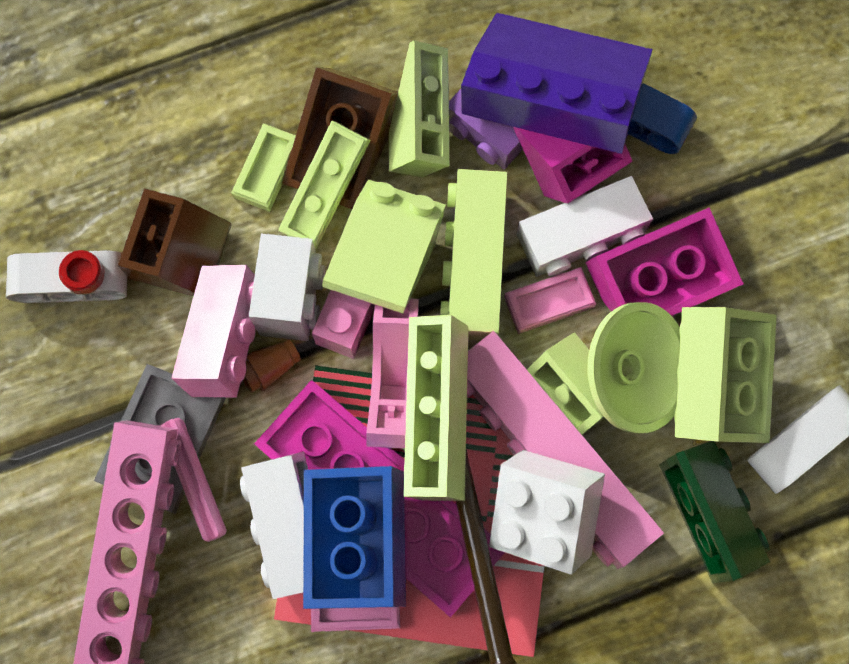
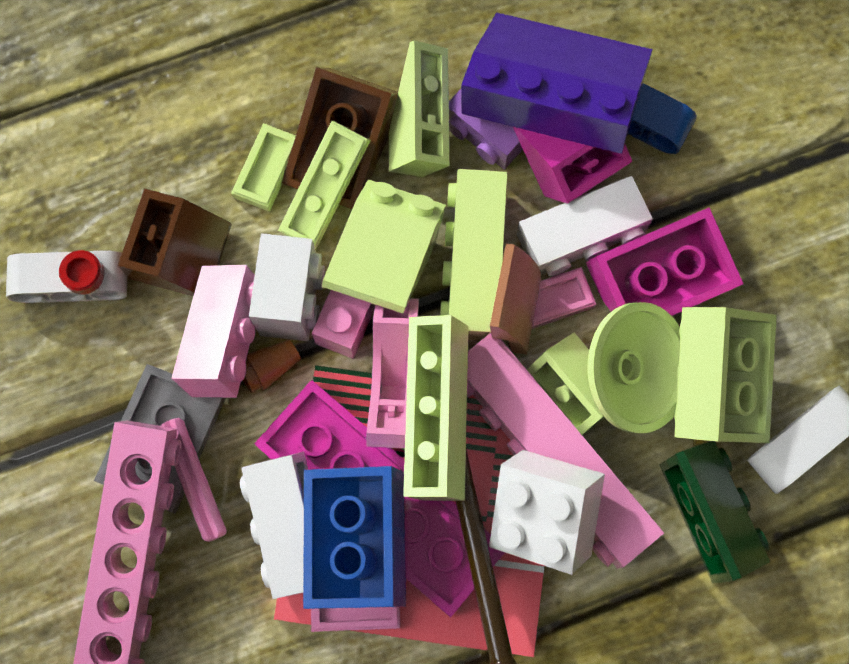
(516, 299): none -> nougat slope

